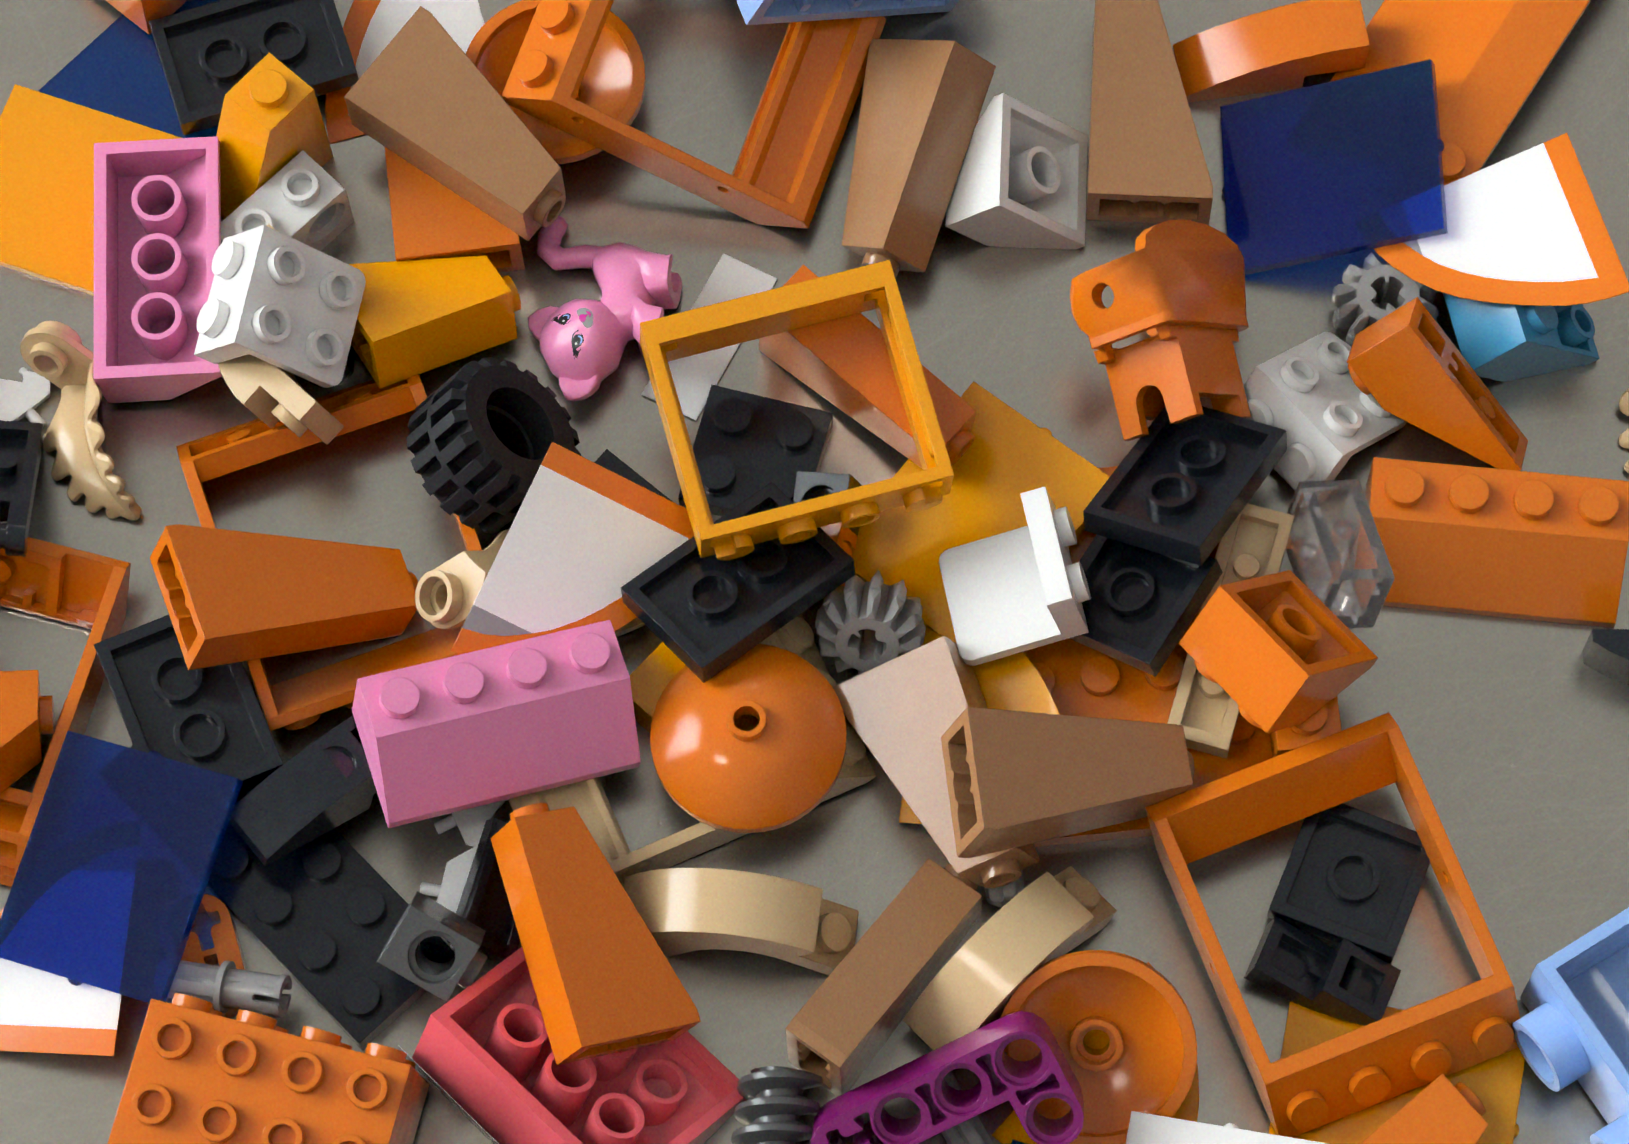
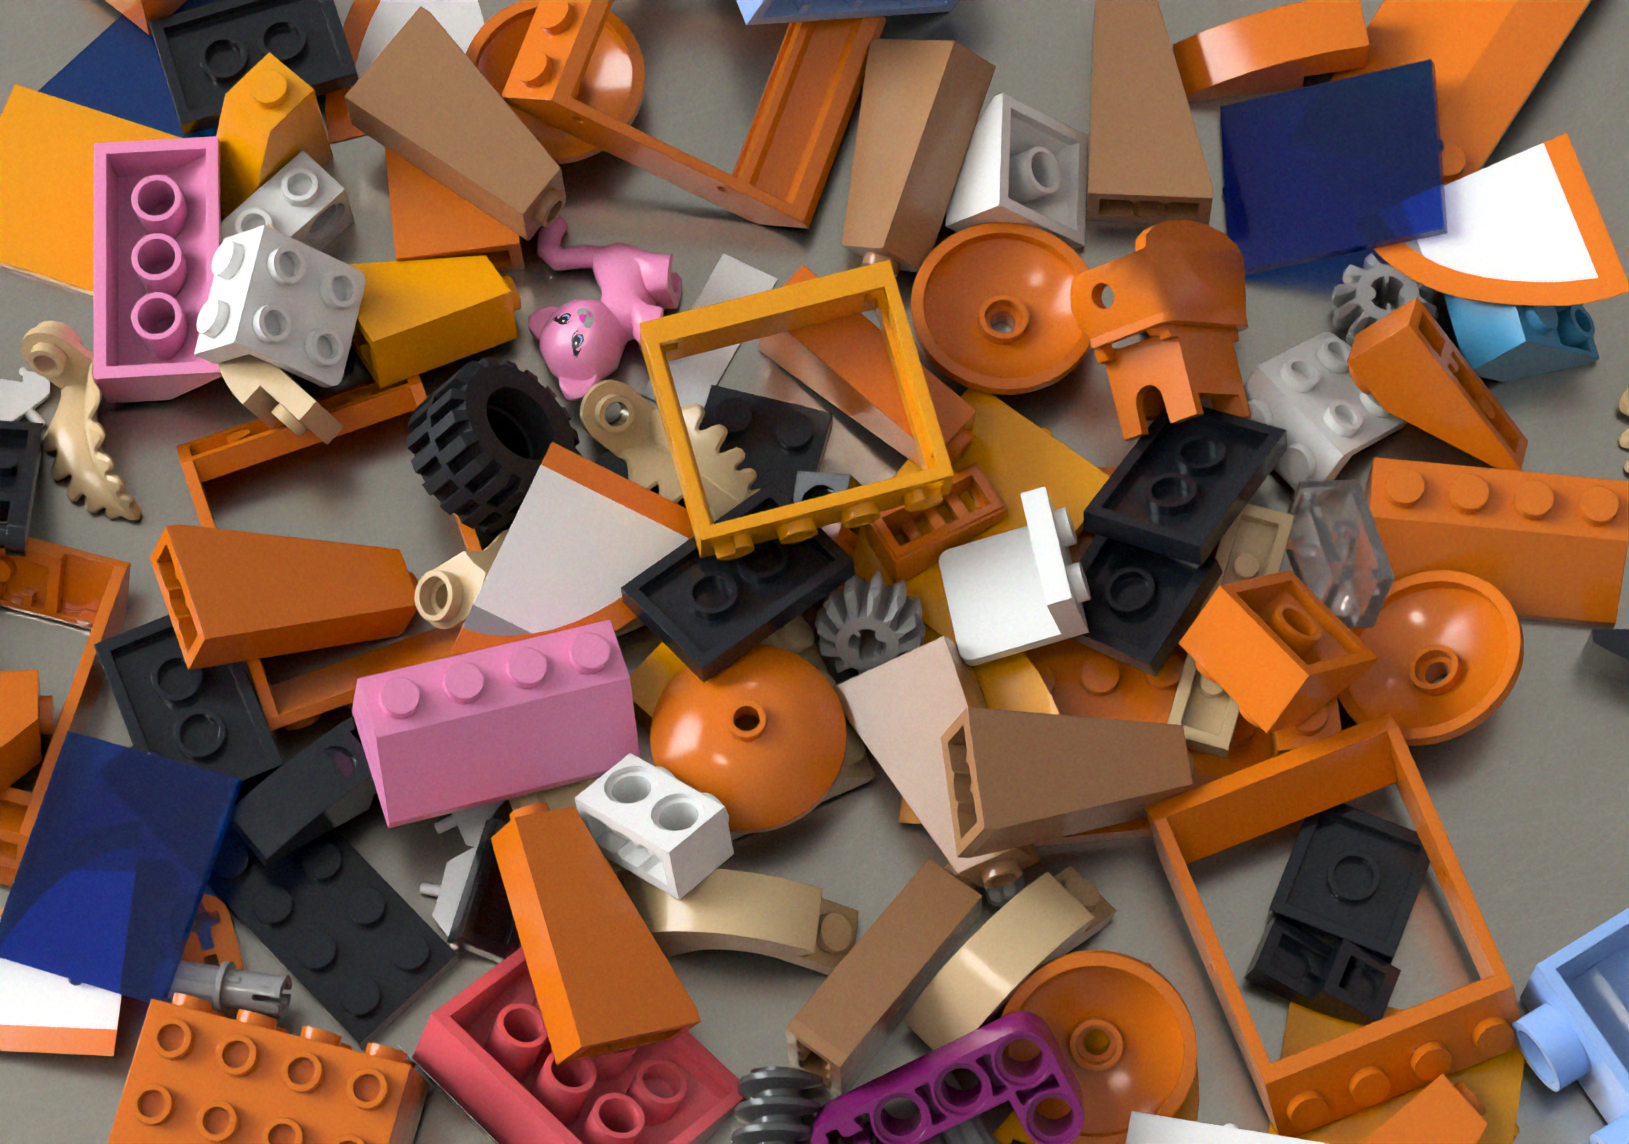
(427, 919): dark grey brick -> none
(642, 444): none -> tan plant
(656, 825): none -> white brick
(924, 551): none -> orange slope
(995, 277): none -> orange dish
(1431, 629): none -> orange dish

